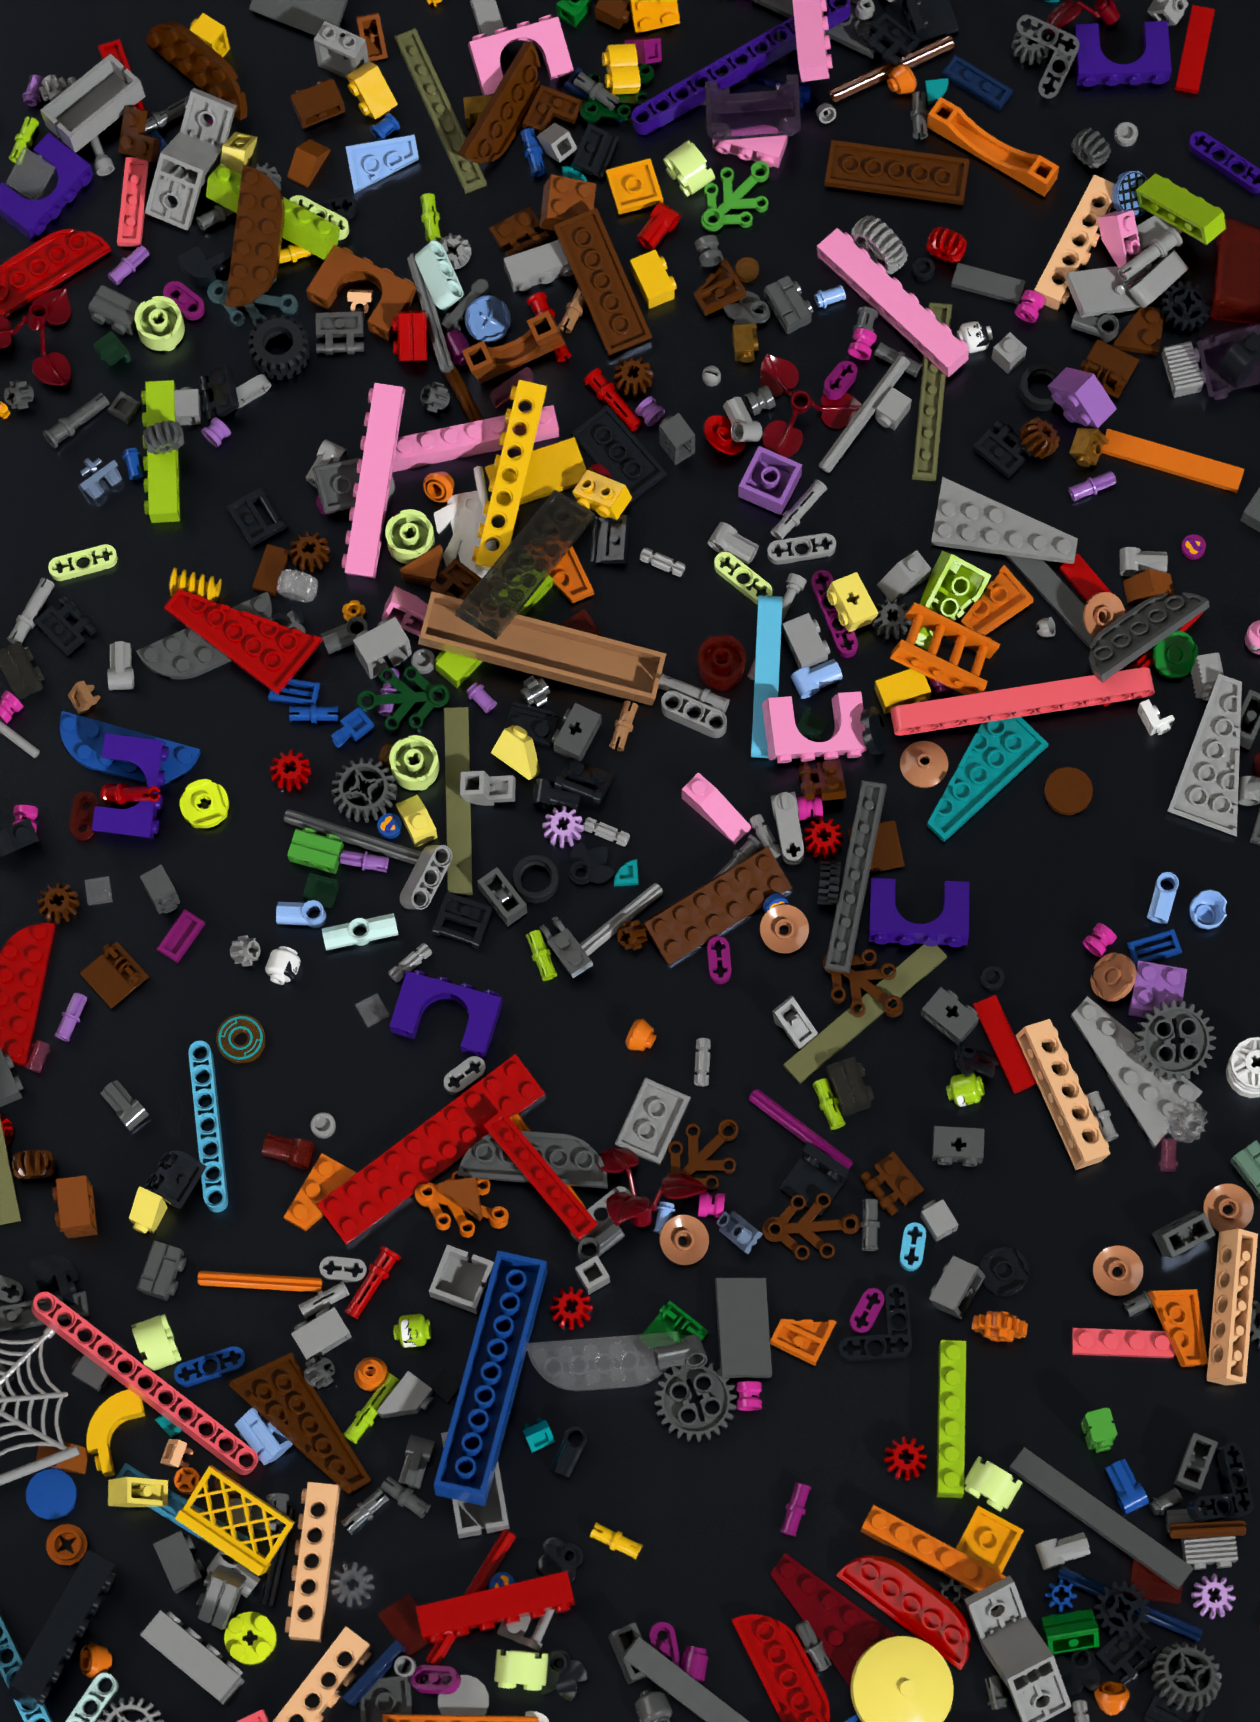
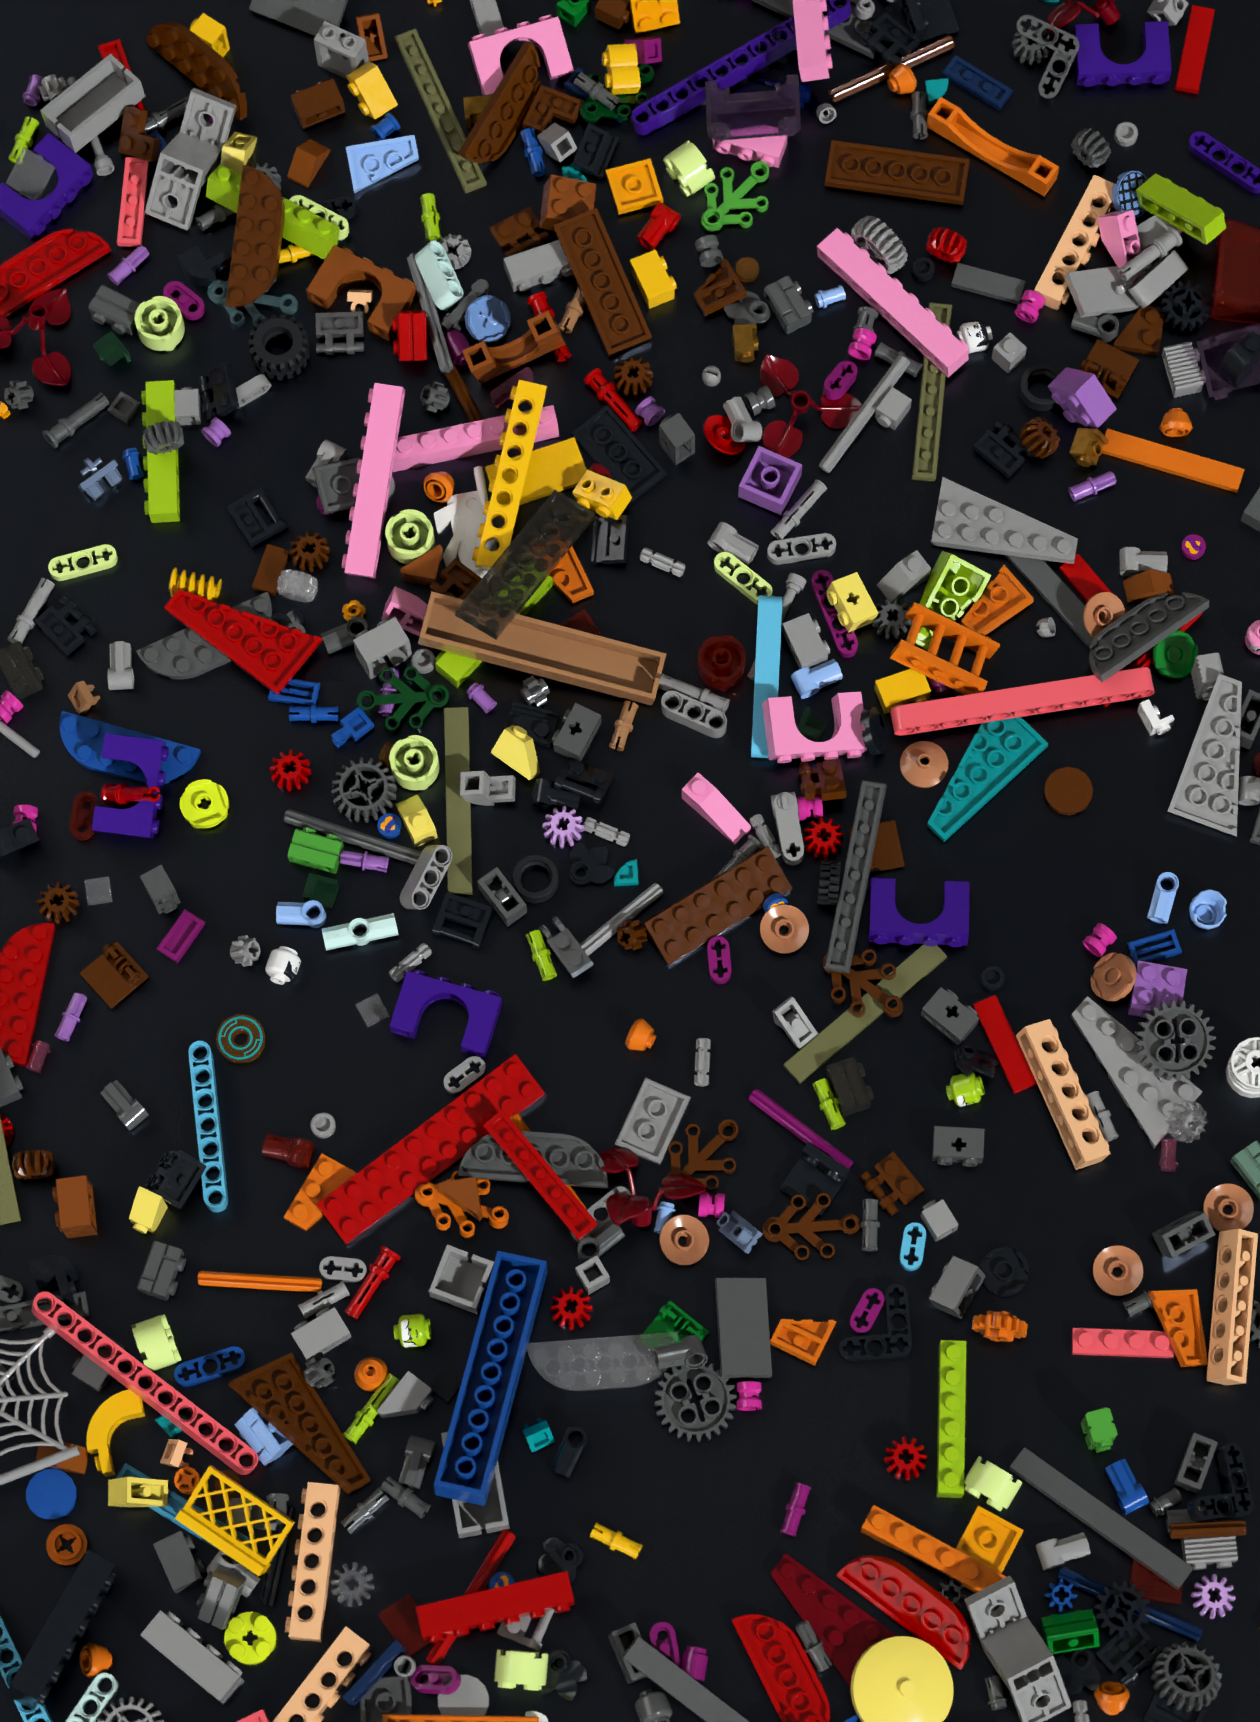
(1176, 423): none -> orange cone

